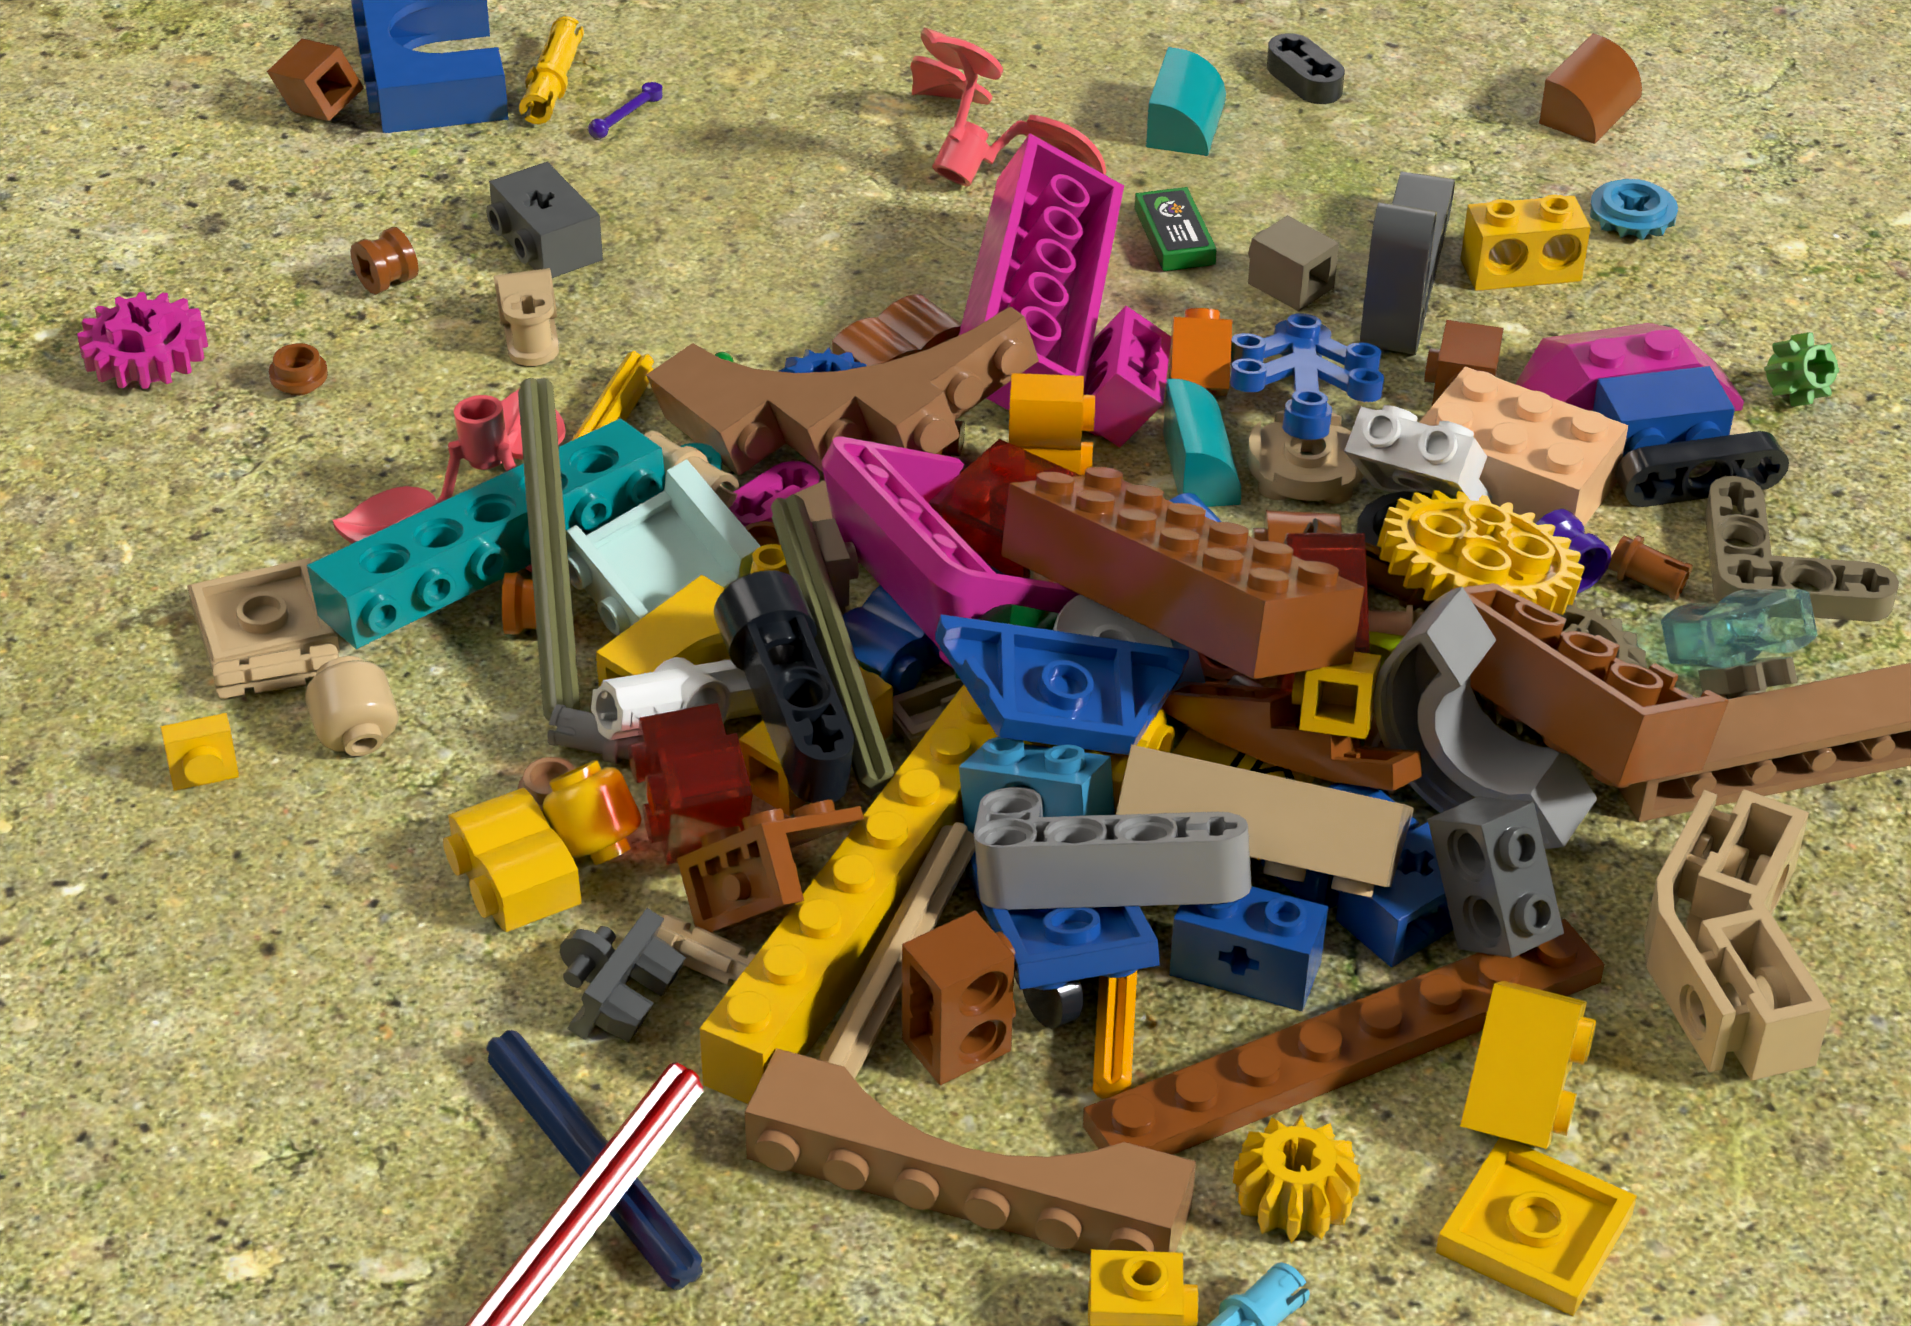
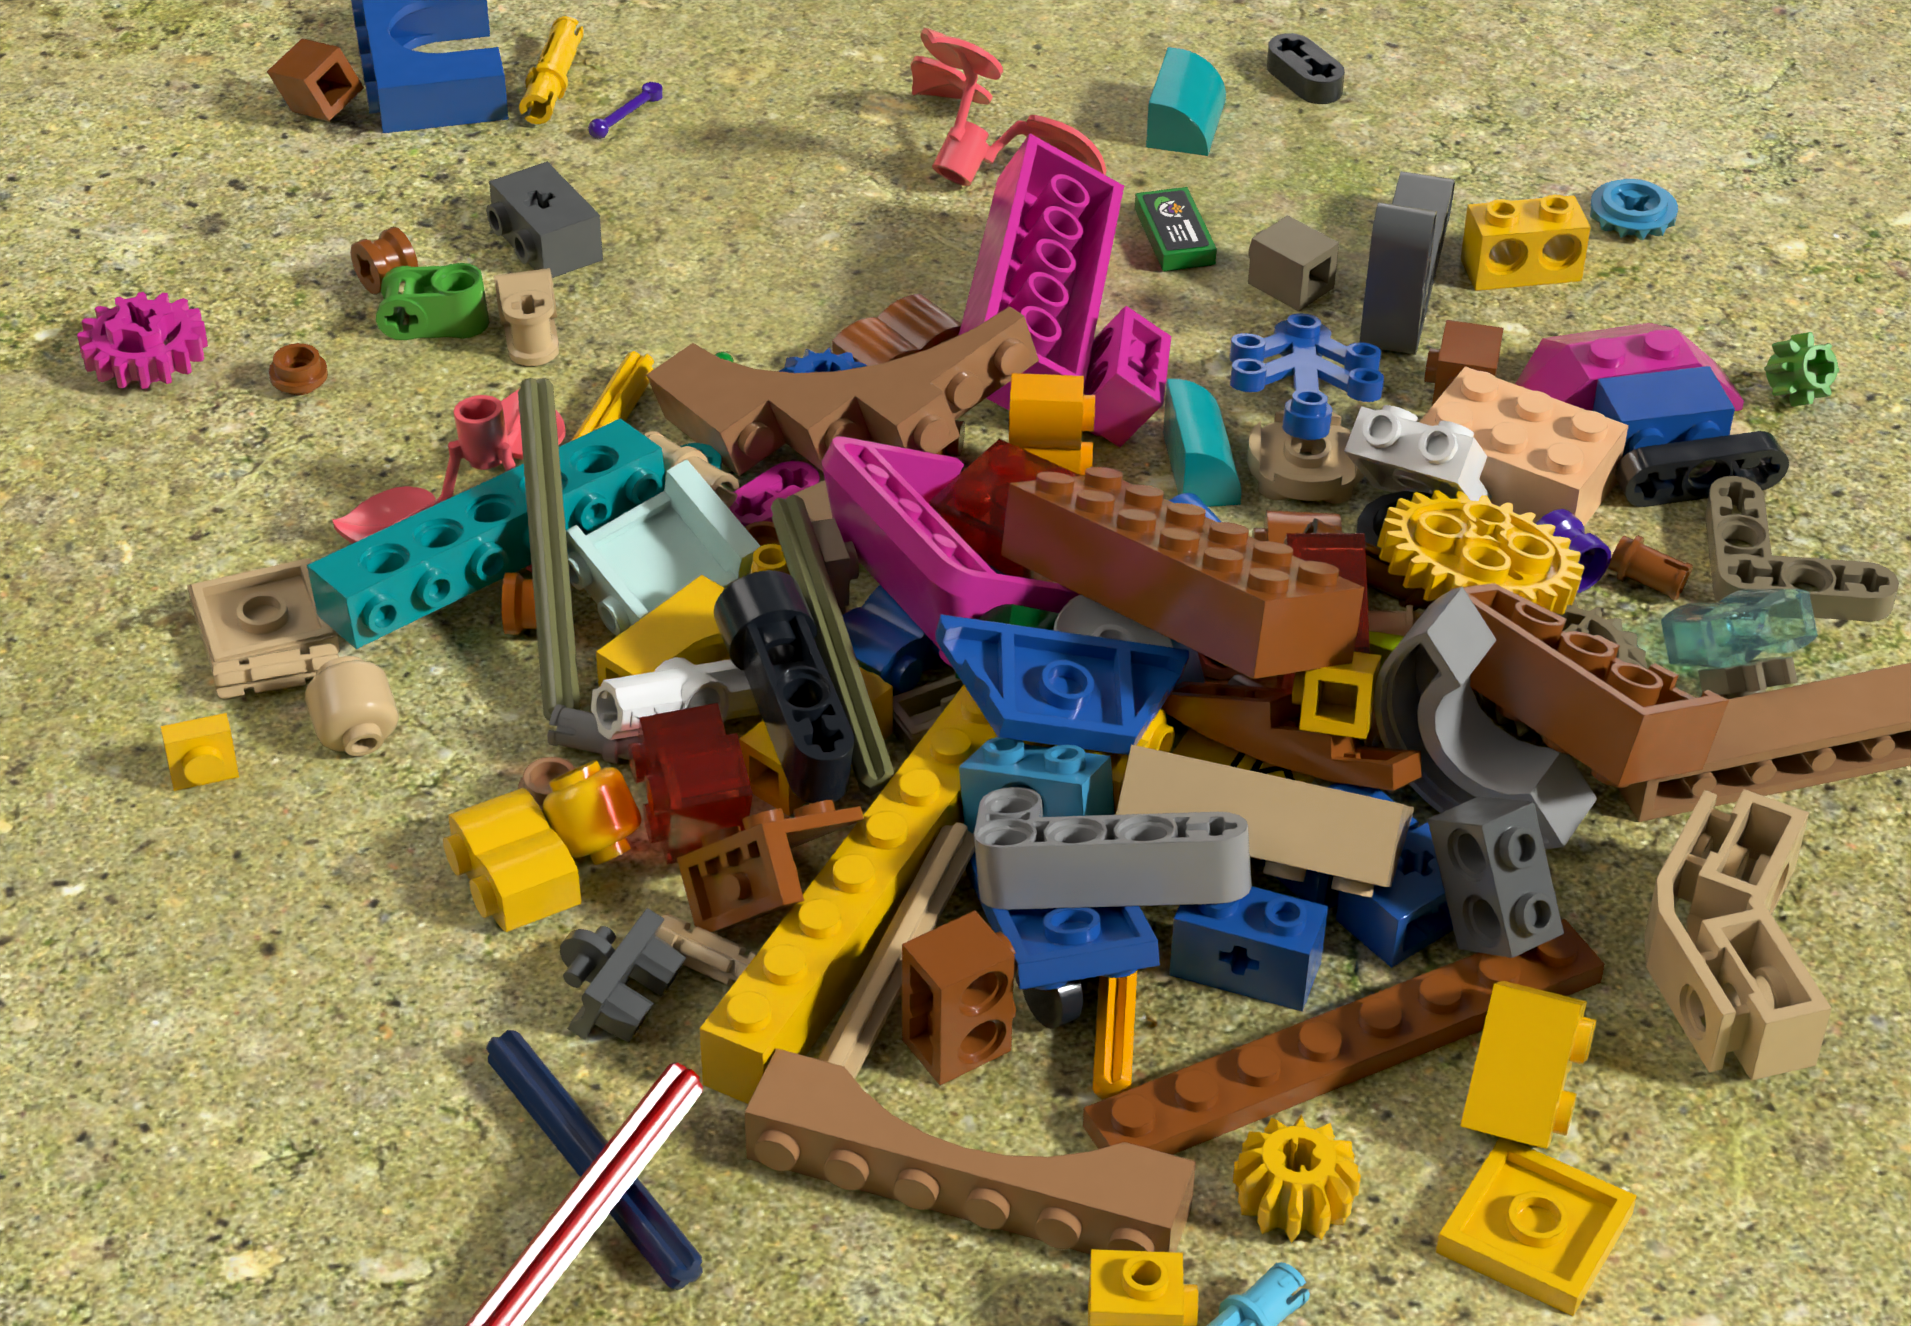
(437, 298): none -> bright green piece
(1202, 349): orange slope -> none
(1591, 90): dark orange brick -> none

